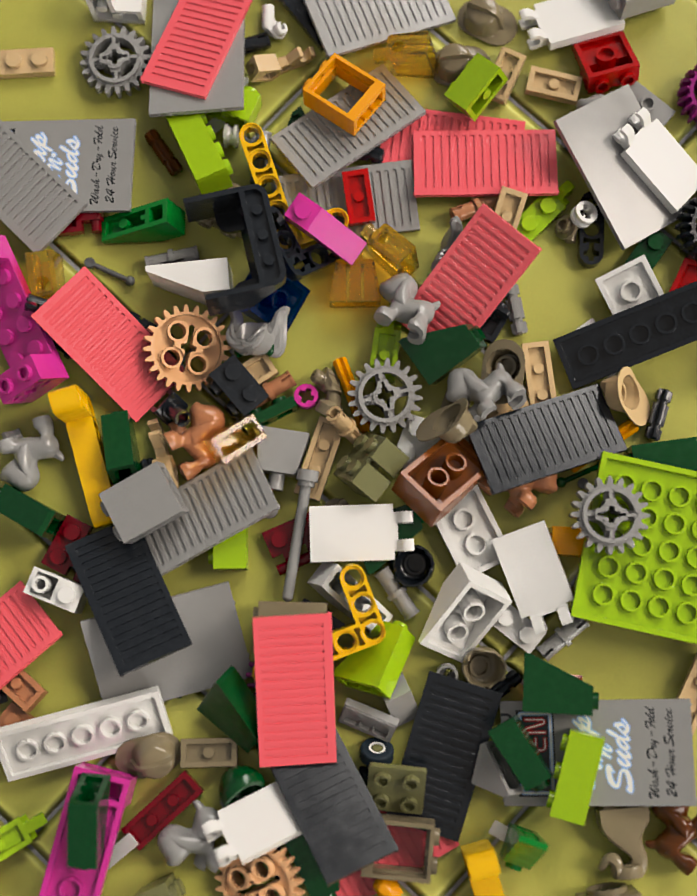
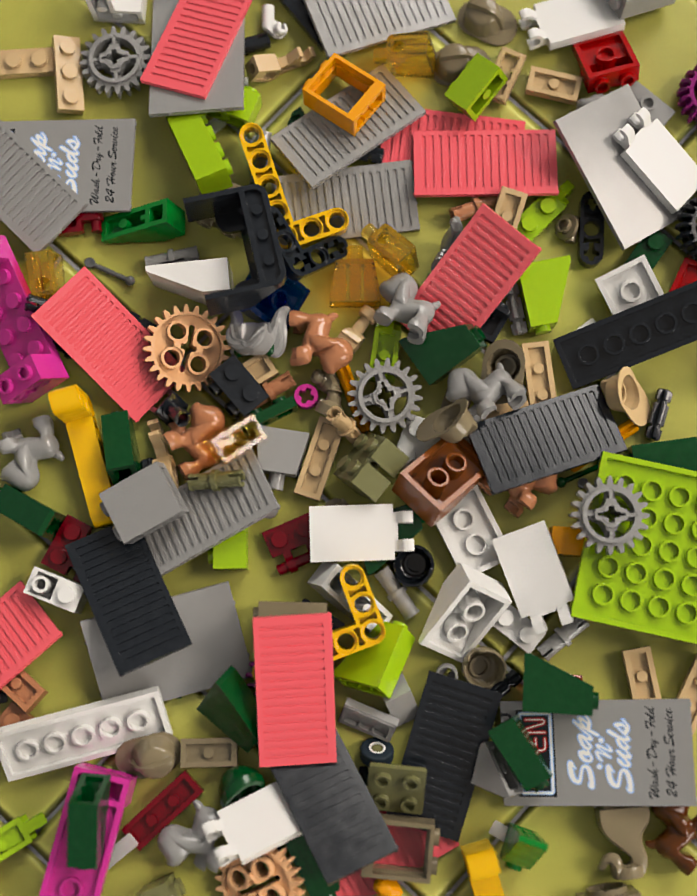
(68, 75): none -> tan plate
(163, 152): reddish brown axle -> none
(216, 480): none -> olive pin
(231, 136): white bush -> none
(306, 481): light grey piece -> none
(324, 229): dark pink slope -> none
(332, 352): none -> nougat animal
(355, 333): none -> tan leg
(358, 197): red plate -> none
(542, 293): none -> lime slope
(575, 776): lime brick -> none
(579, 220): white bush -> none
(640, 673): none -> tan plate

